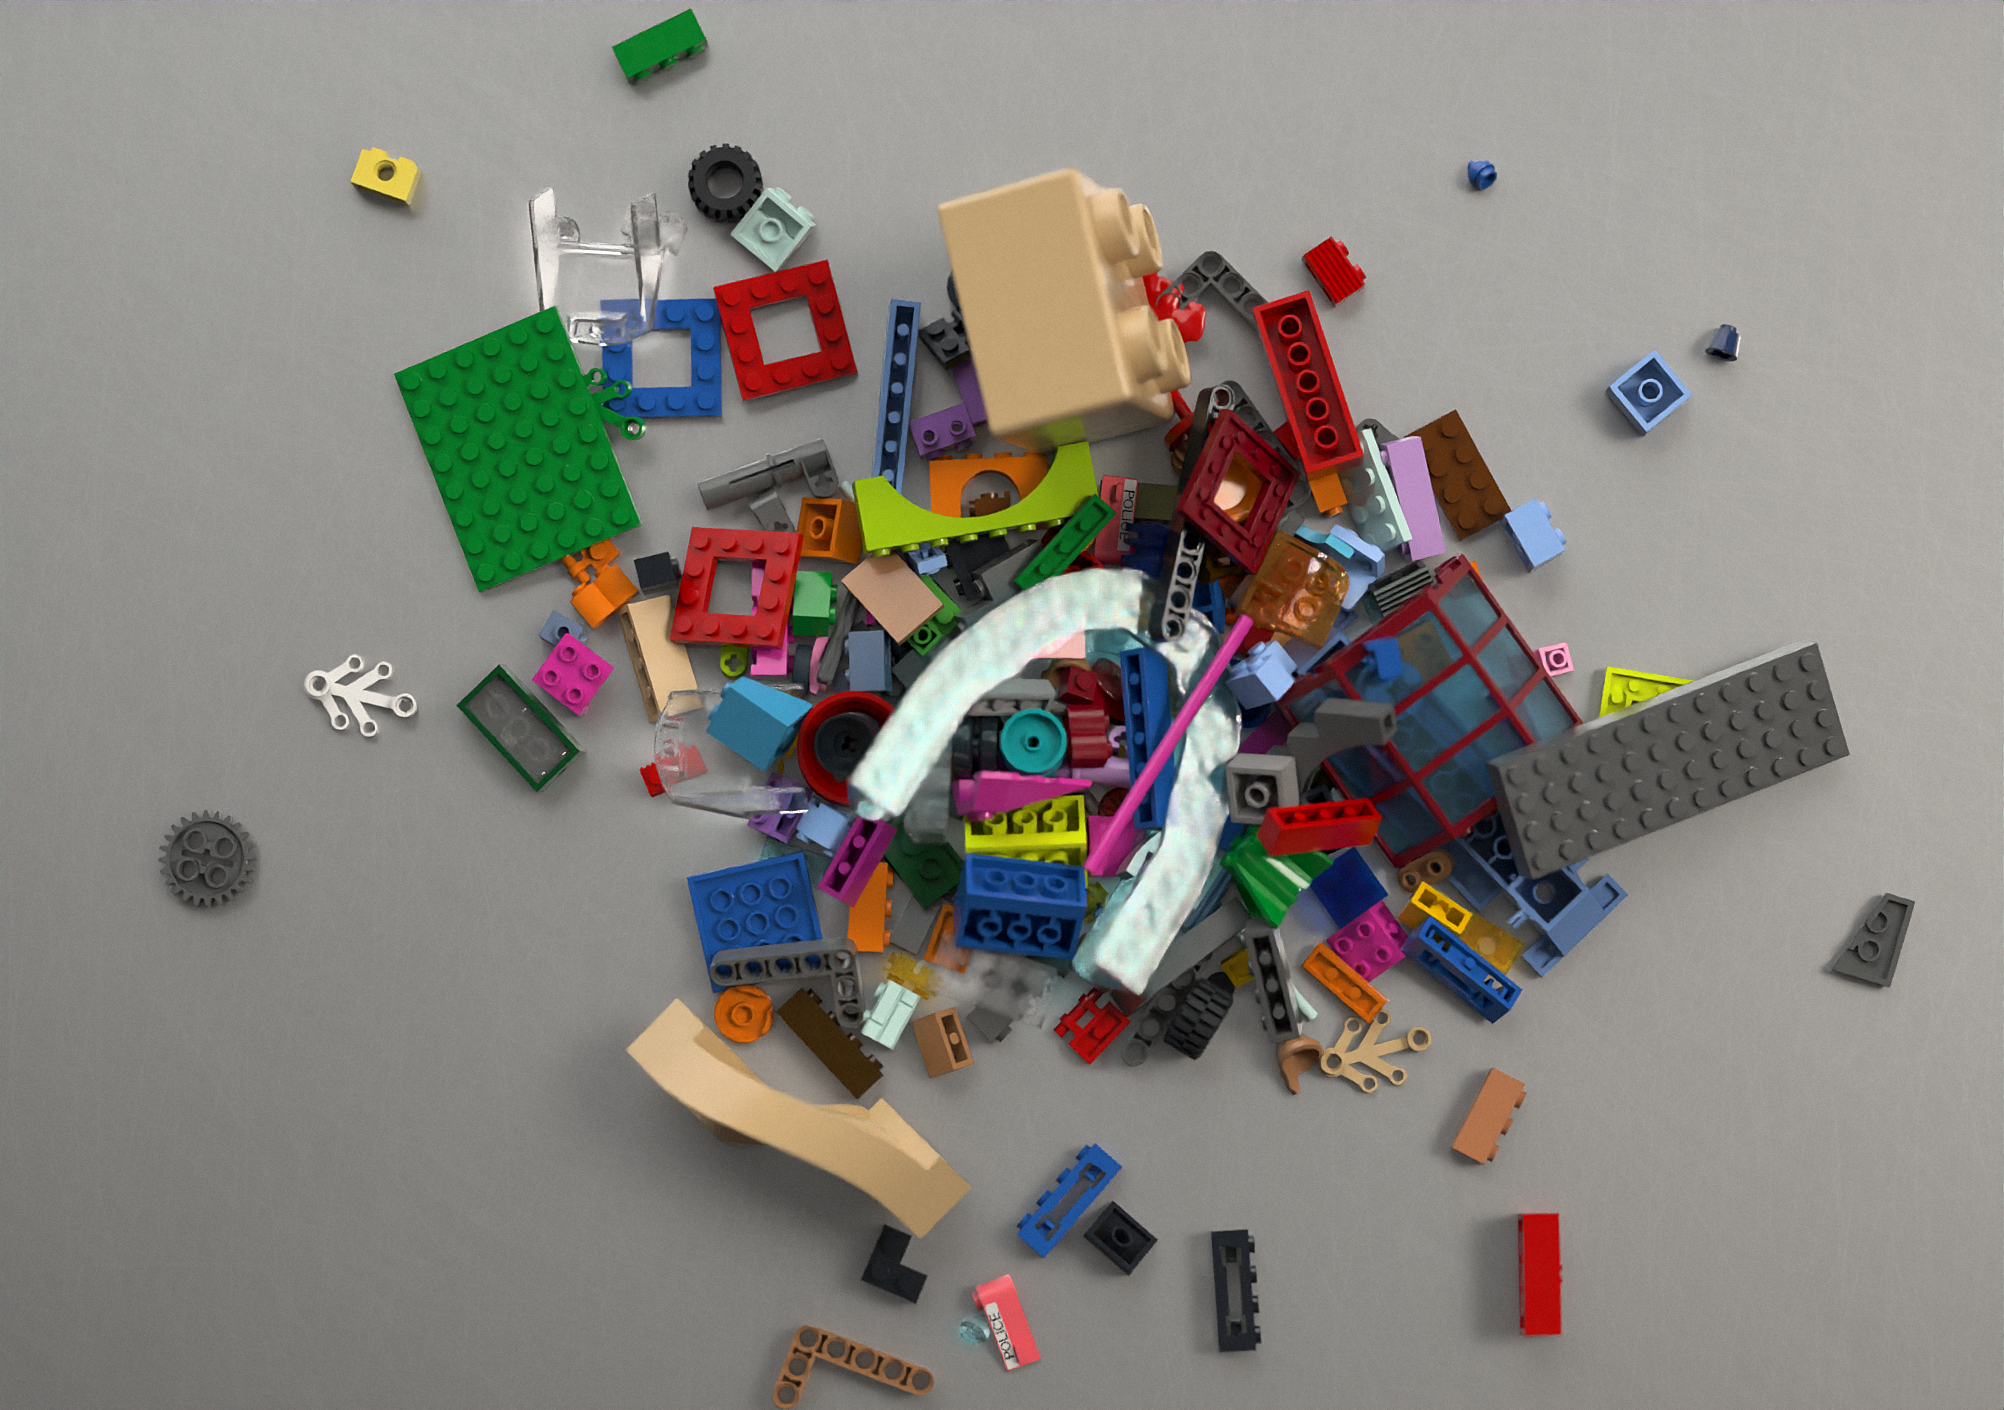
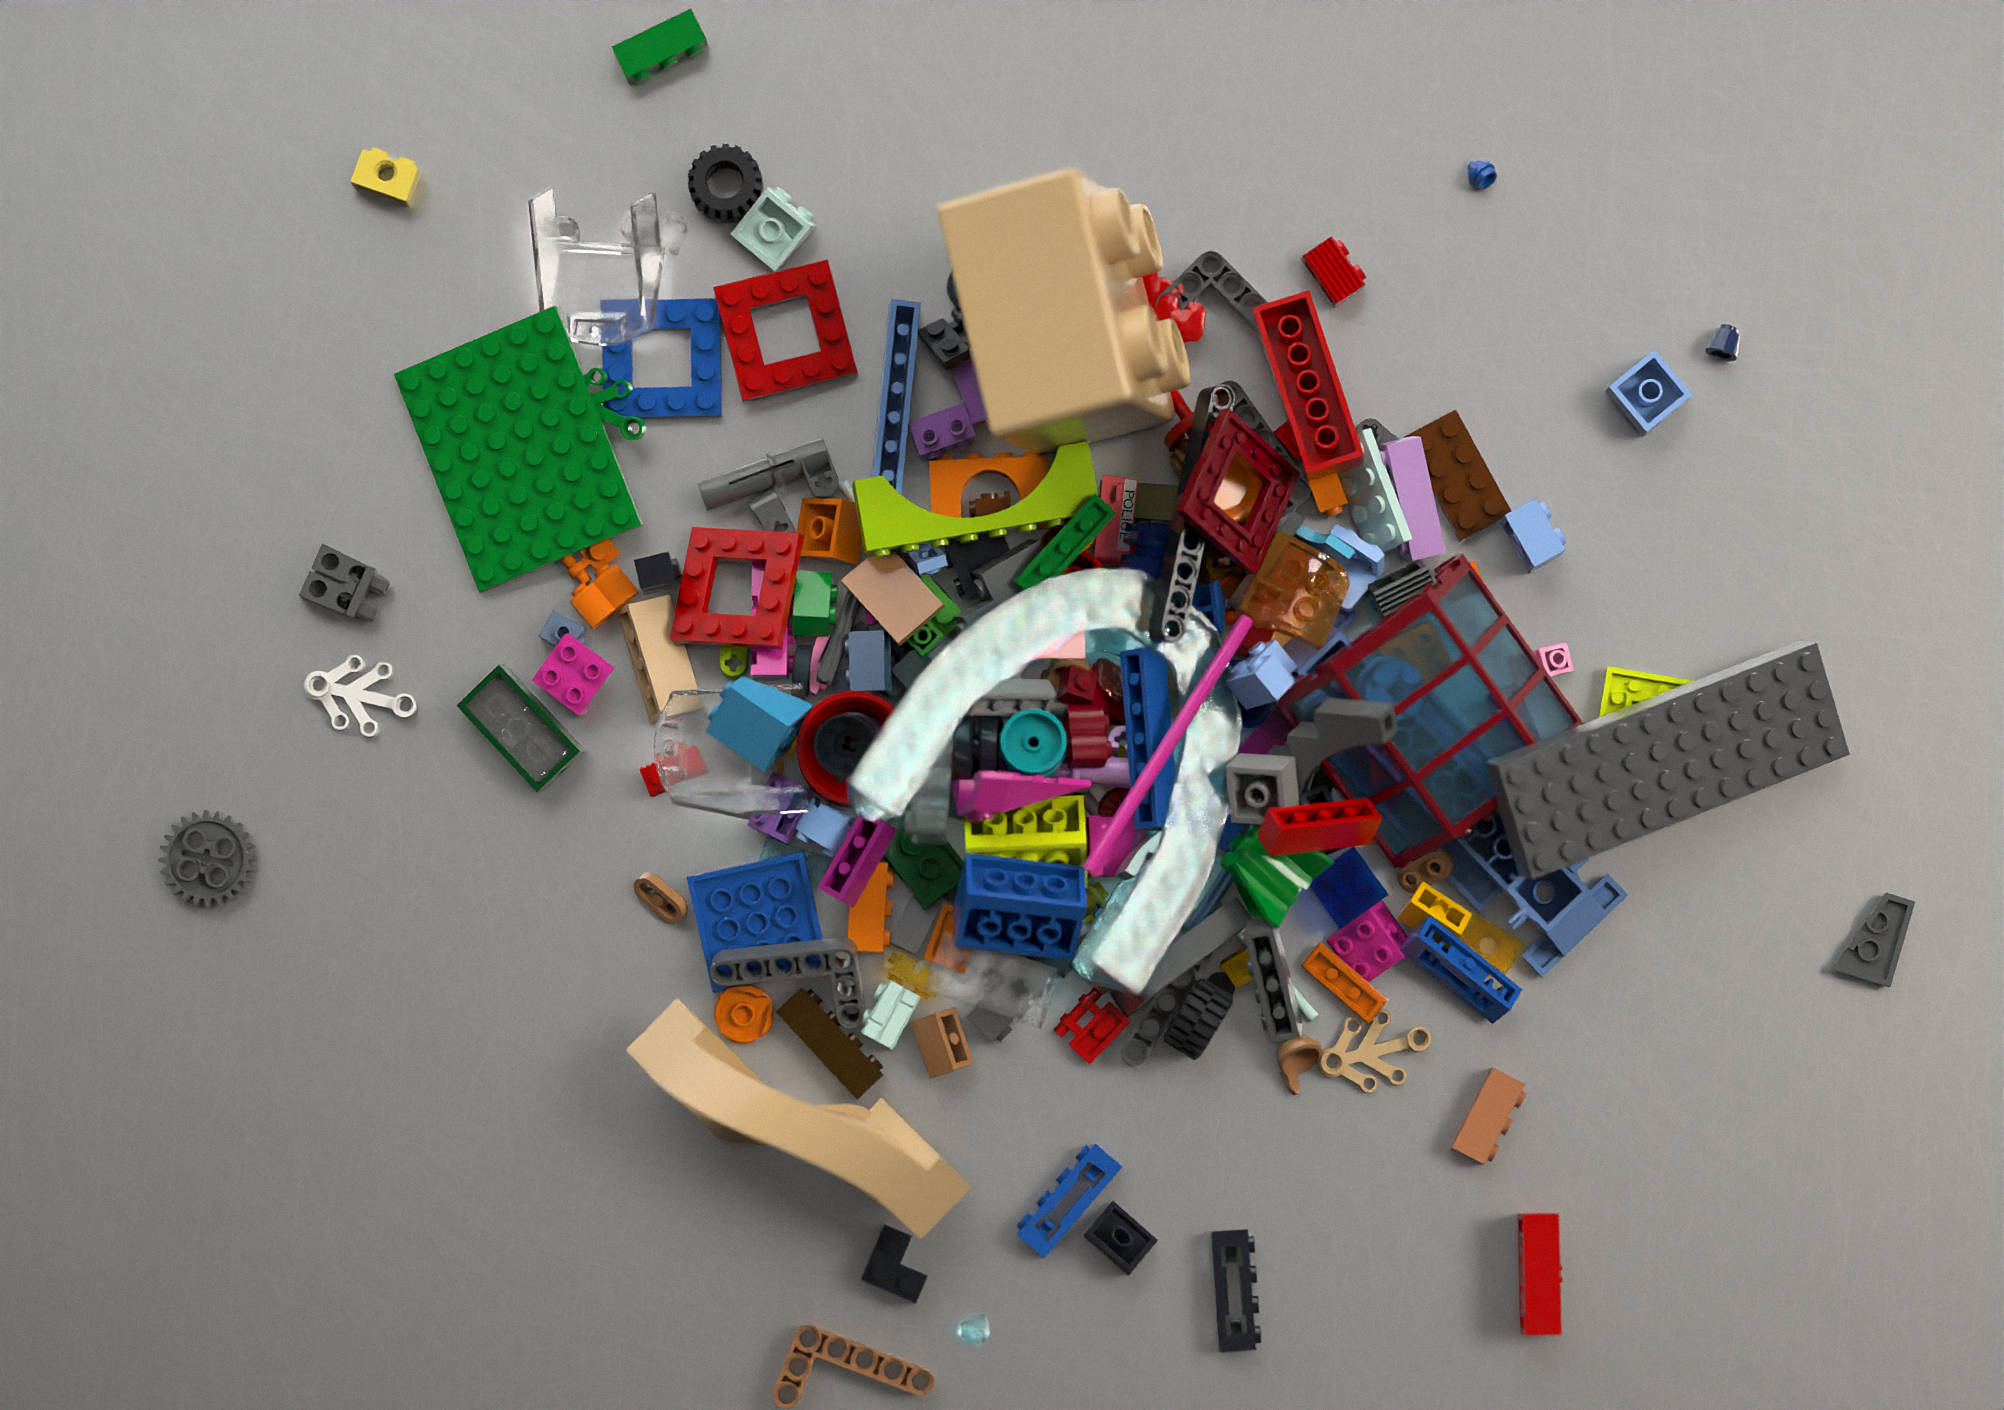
(353, 584): none -> dark grey hips
(660, 897): none -> medium nougat plate
(1007, 1322): coral door -> none
(1384, 659): blue brick -> none

